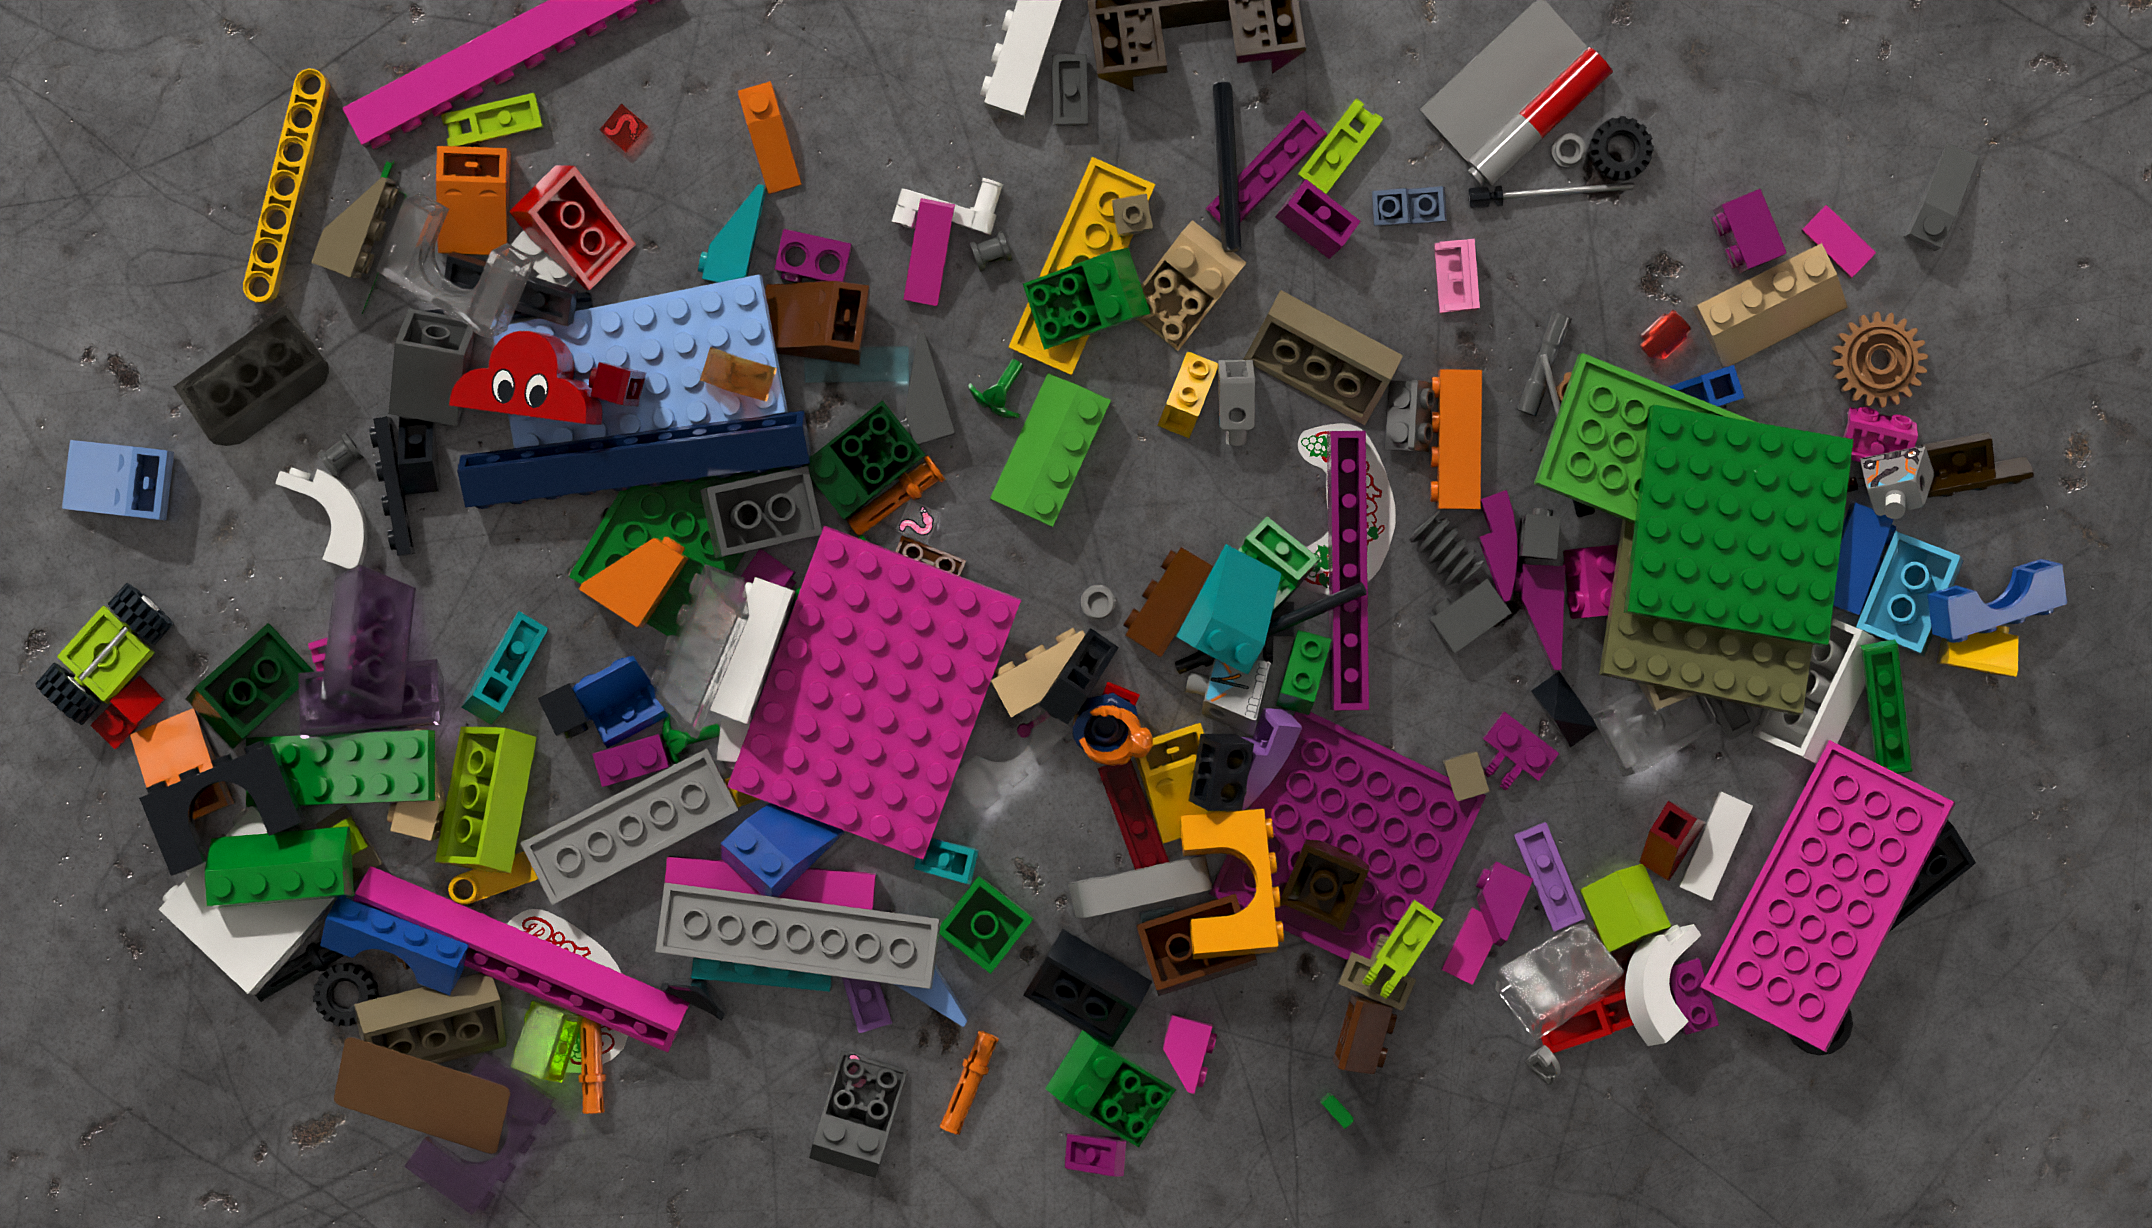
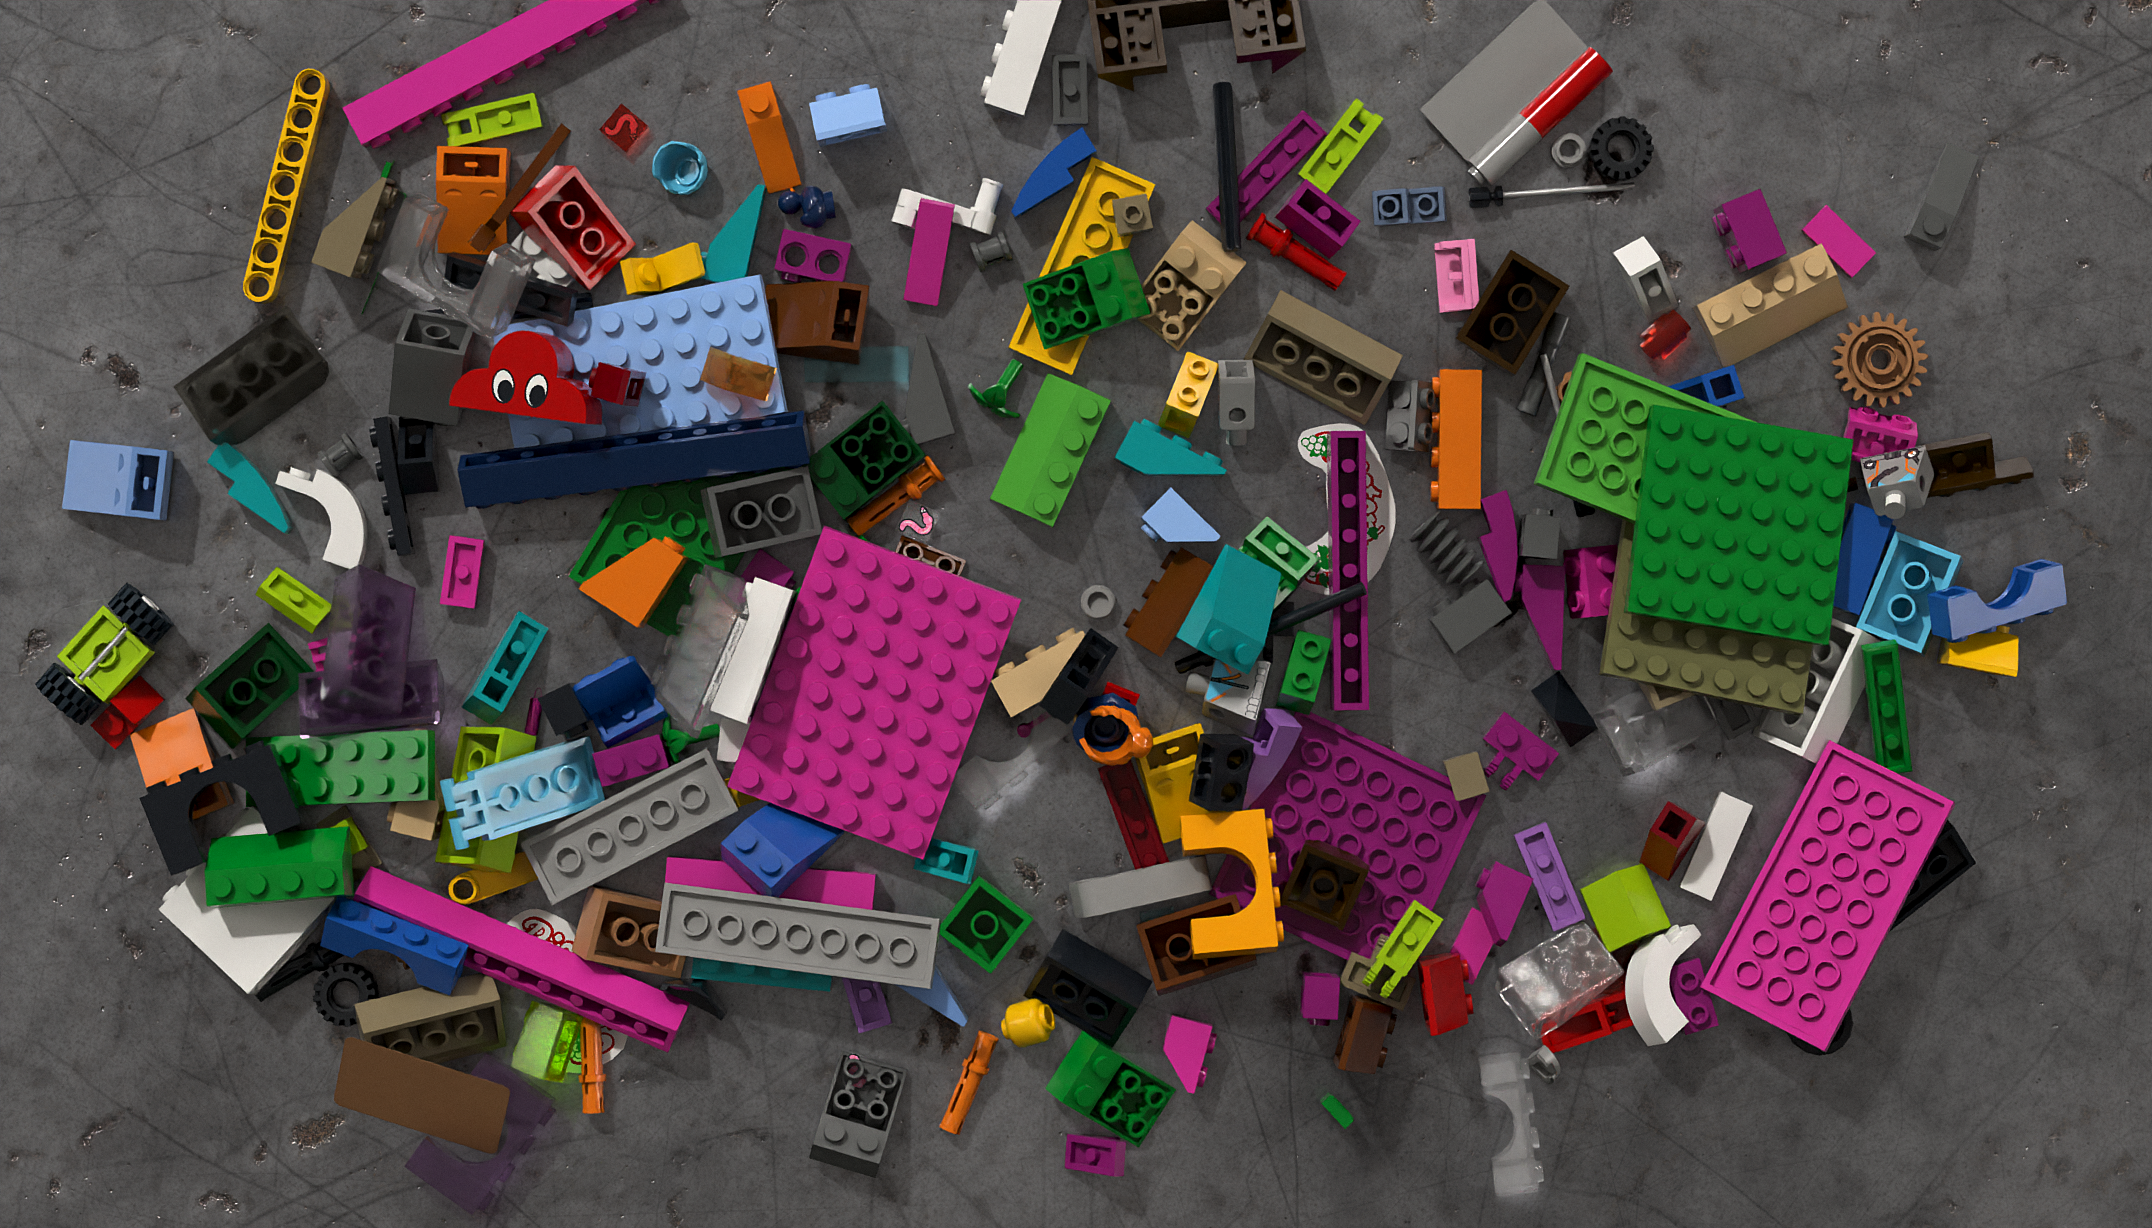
(250, 486): none -> teal slope
(294, 600): none -> lime plate
(462, 571): none -> dark pink plate
(485, 233): none -> reddish brown piece
(523, 791): none -> medium azure hinge
(533, 716): none -> dark pink piece
(623, 932): none -> medium nougat slope
(663, 271): none -> yellow bracket
(680, 167): none -> medium azure hair
(815, 204): none -> dark blue animal
(847, 115): none -> light blue slope
(1028, 1023): none -> yellow head
(1053, 172): none -> blue slope
(1156, 455): none -> teal slope
(1176, 522): none -> light blue slope
(1282, 244): none -> red pin
(1319, 997): none -> magenta brick
(1443, 992): none -> red slope
(1512, 313): none -> dark brown slope
(1515, 1167): none -> clear arch
(1646, 278): none -> white slope

